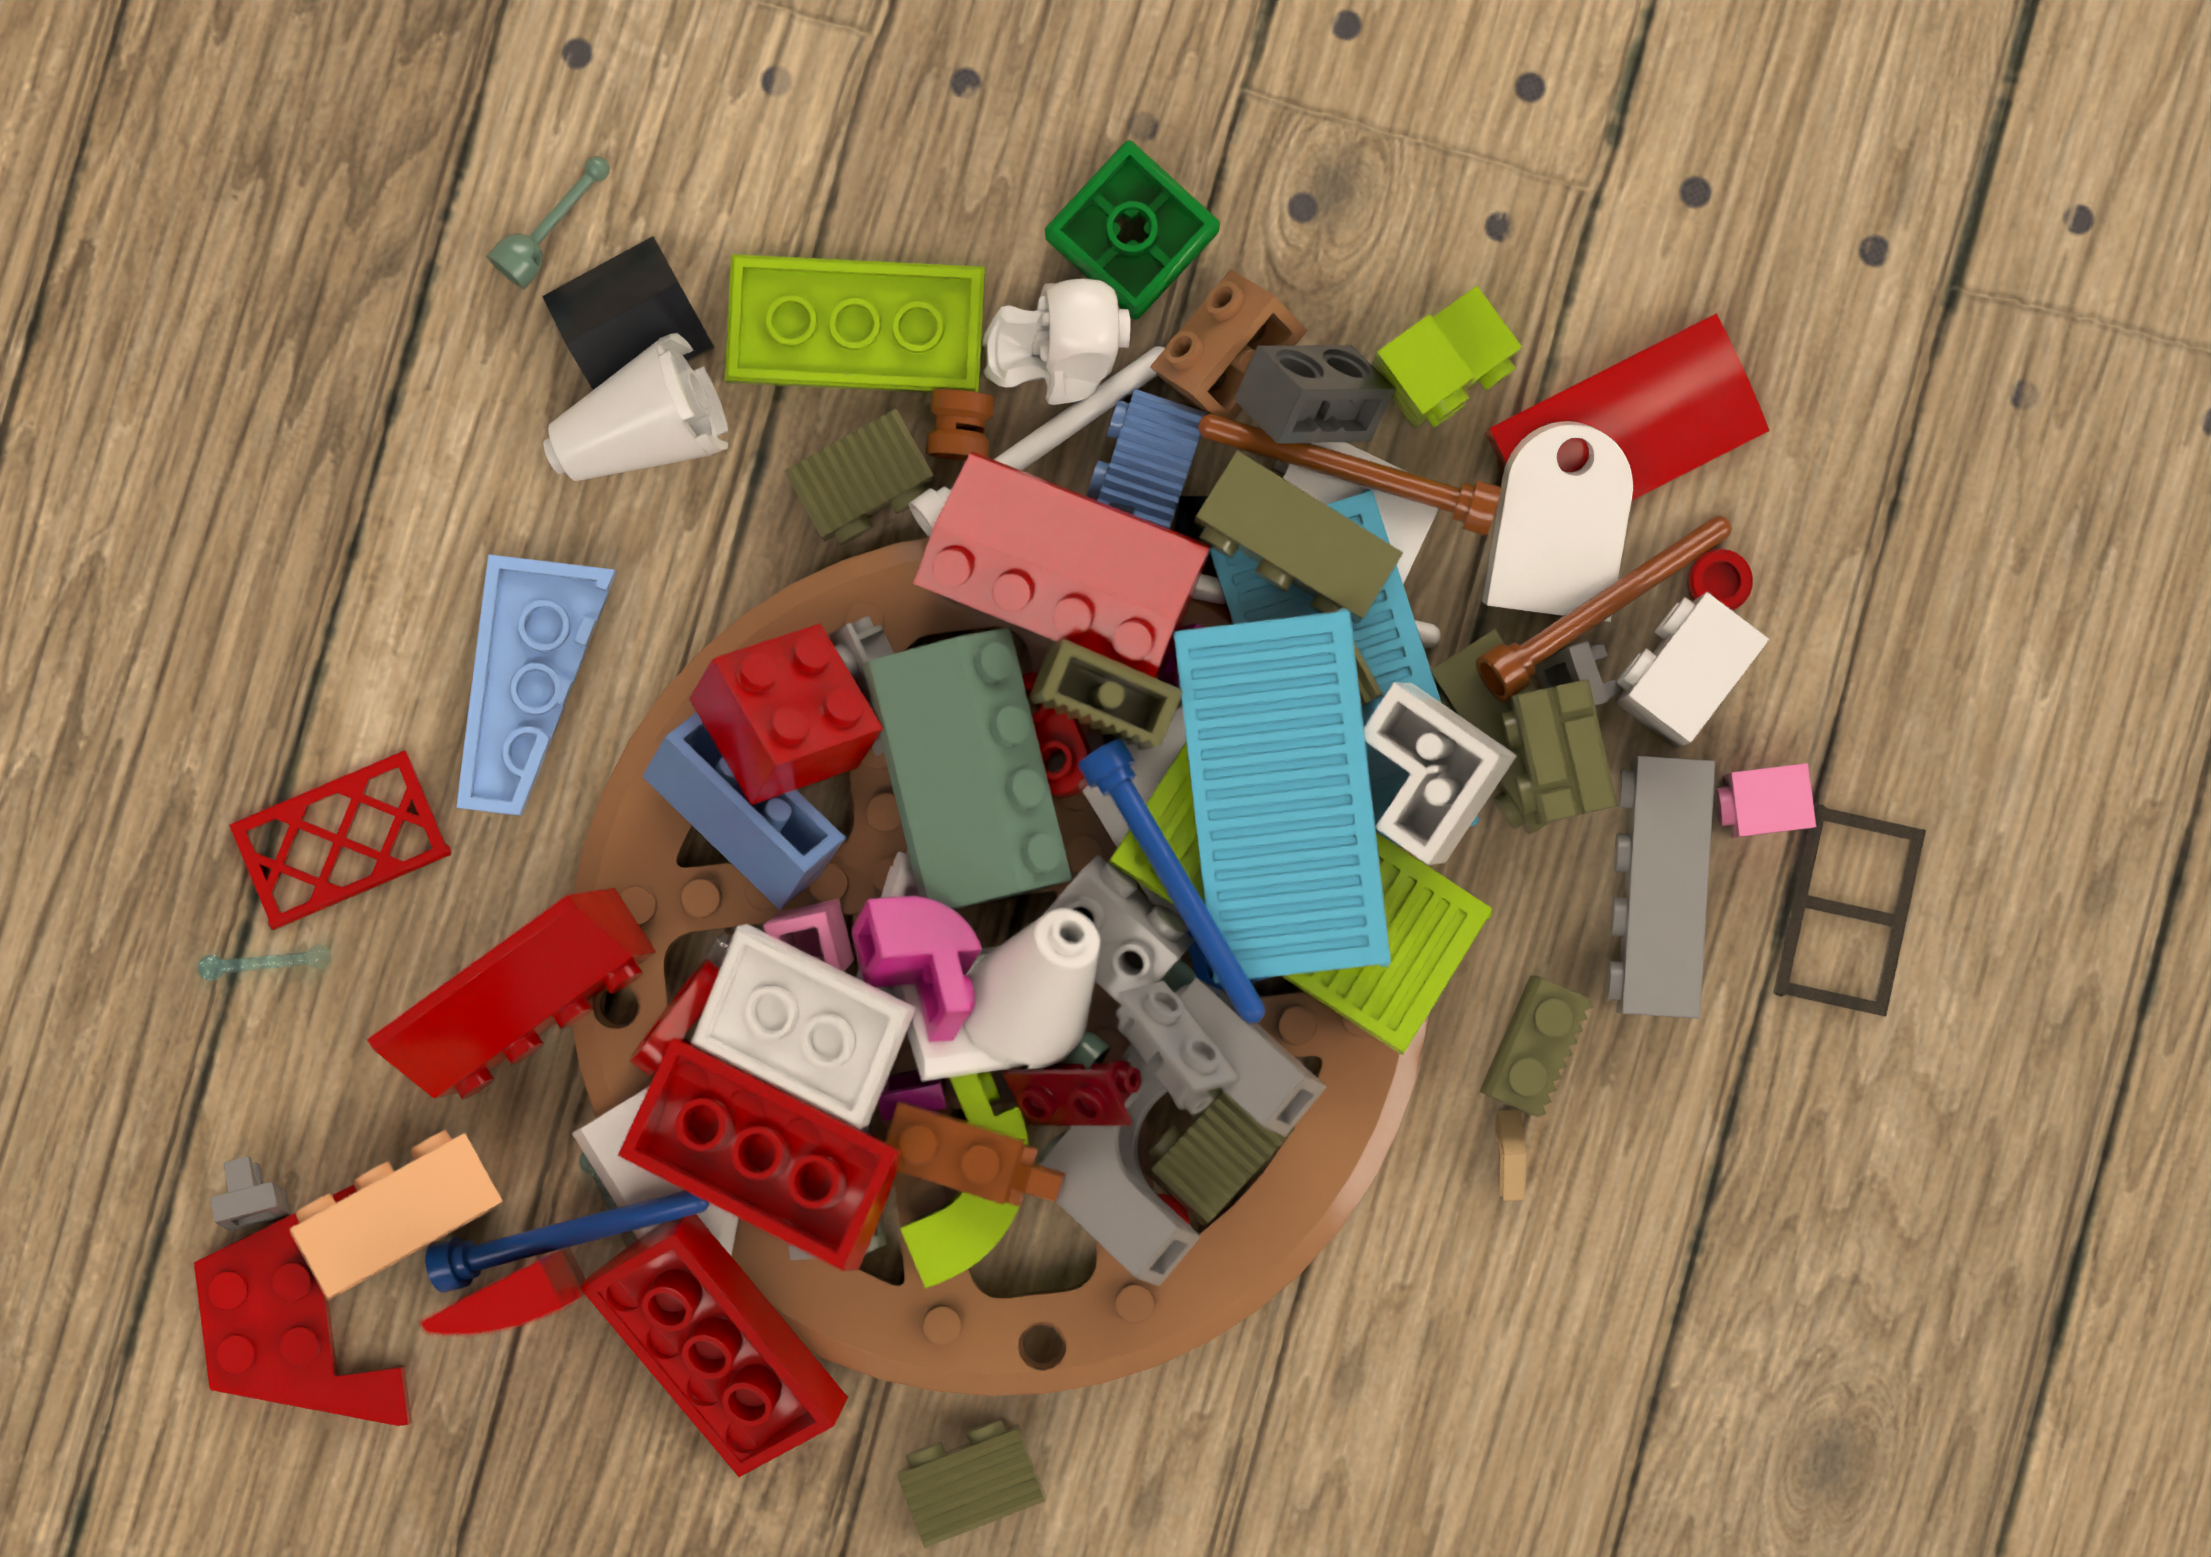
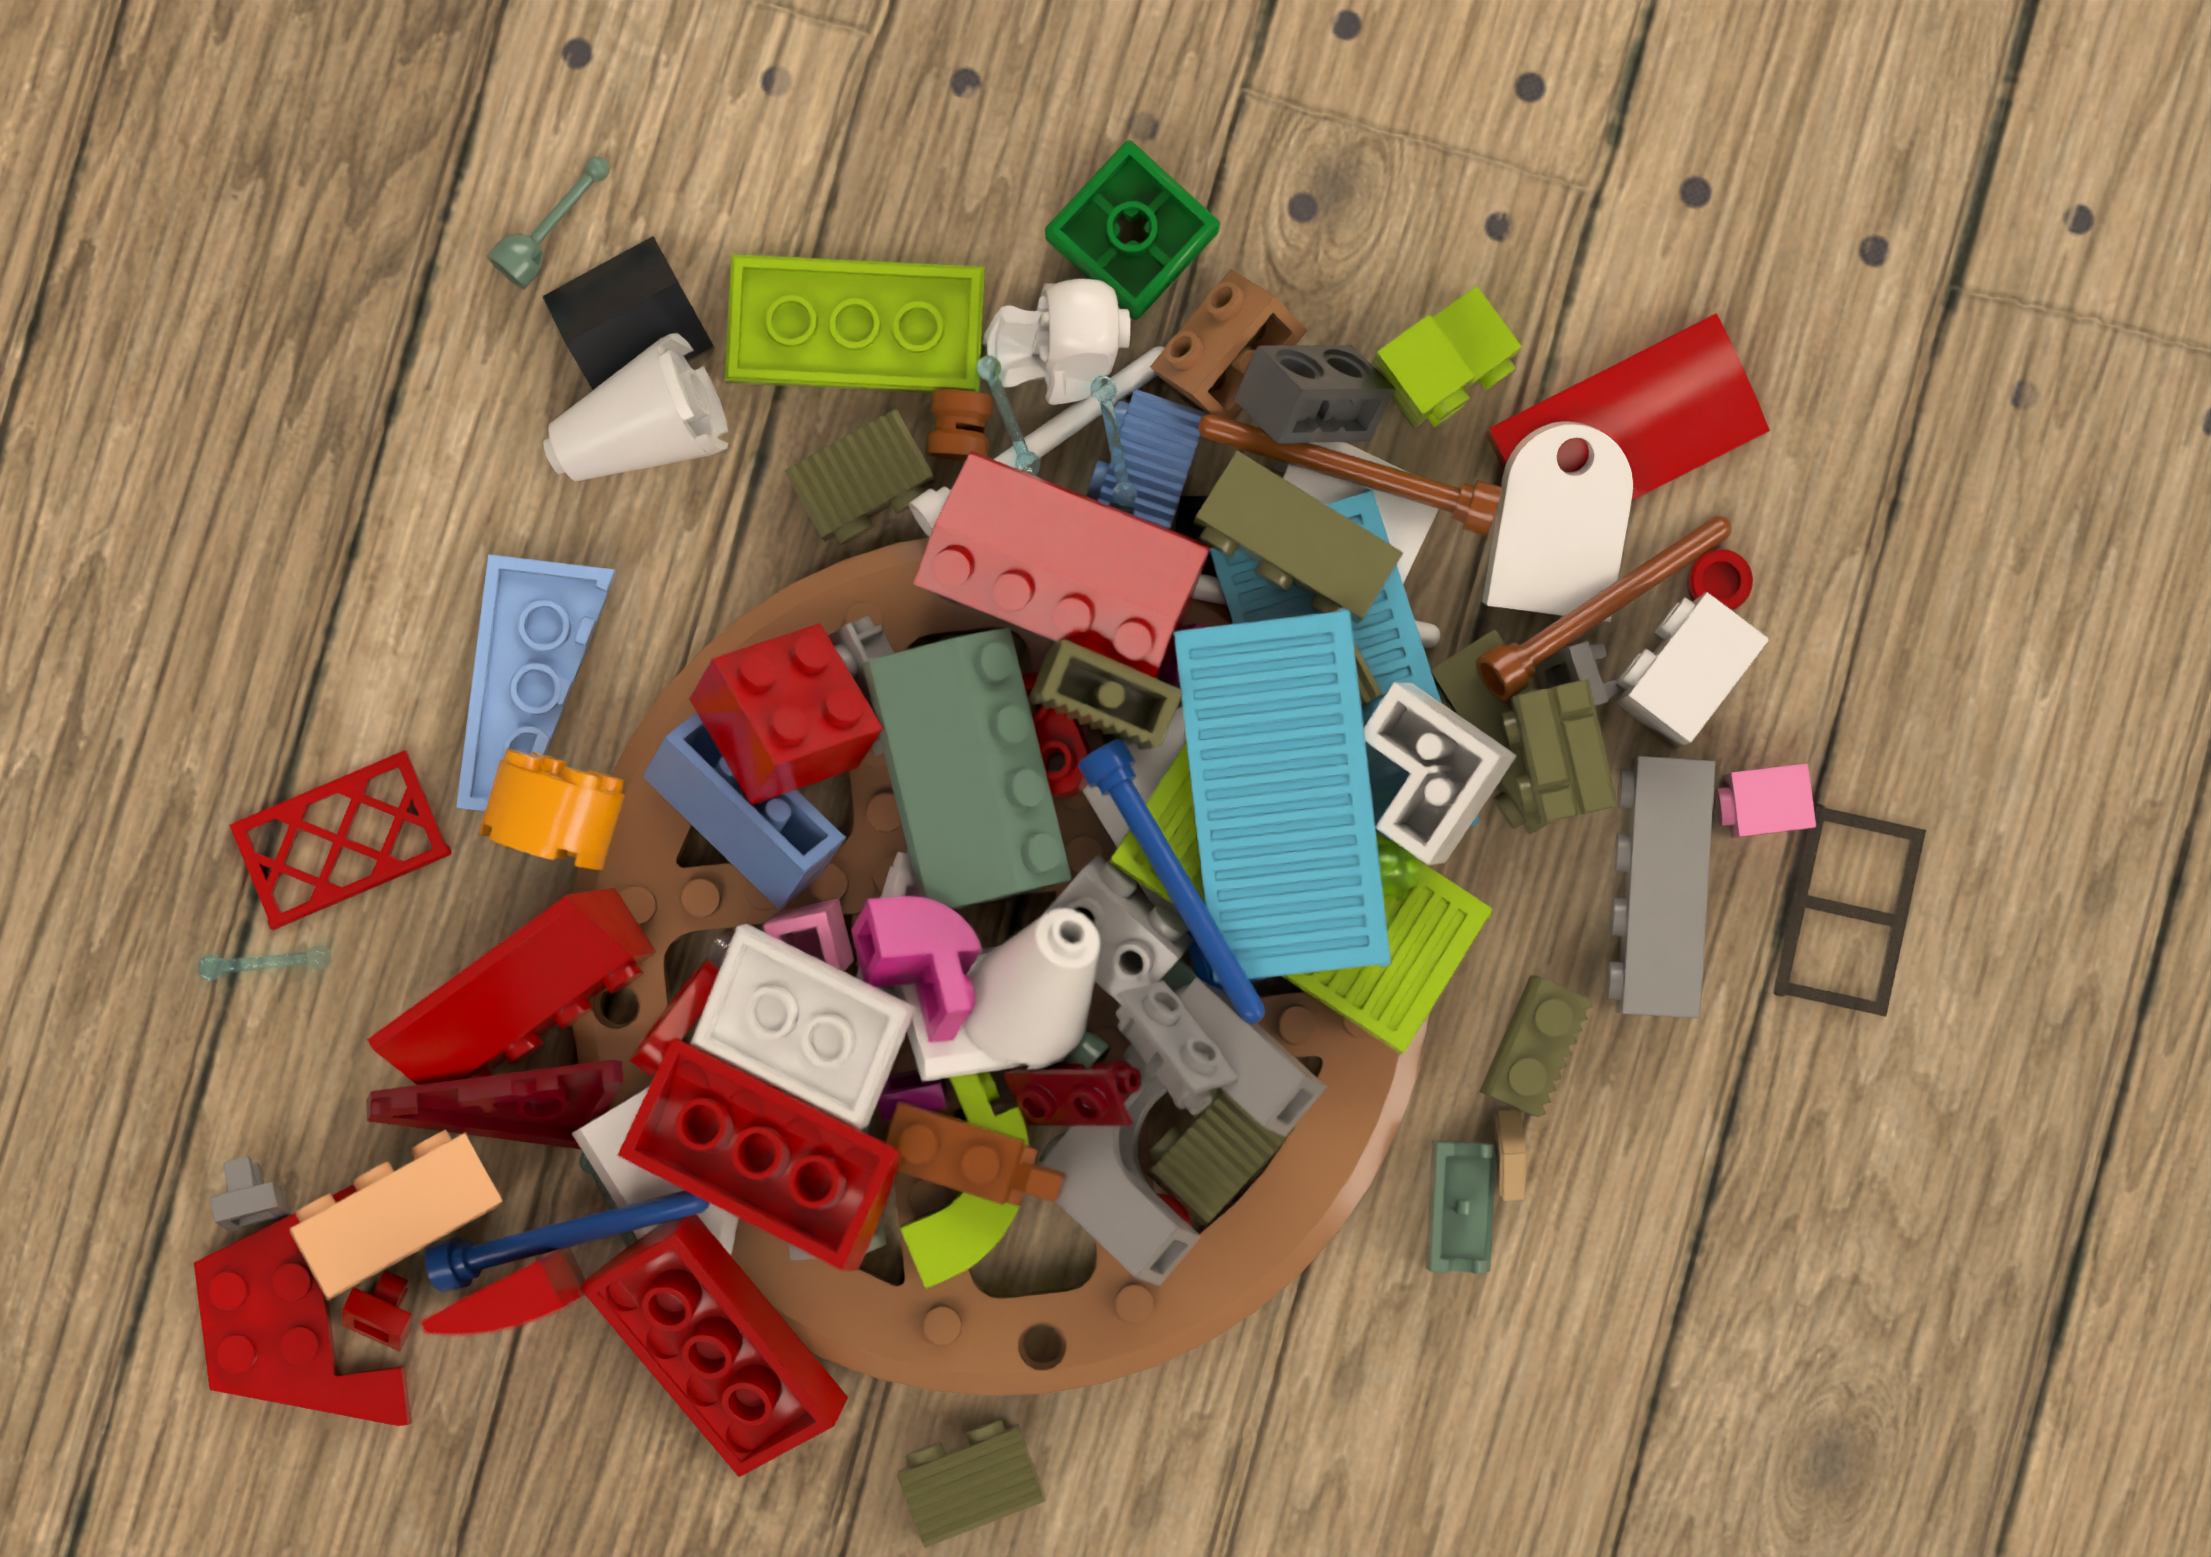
(380, 1314): none -> red tile
(515, 1106): none -> dark red wing
(552, 809): none -> light orange brick
(989, 369): none -> clear light blue hinge
(1104, 391): none -> clear light blue hinge
(1397, 869): none -> clear neon green plate
(1461, 1207): none -> sand green hinge

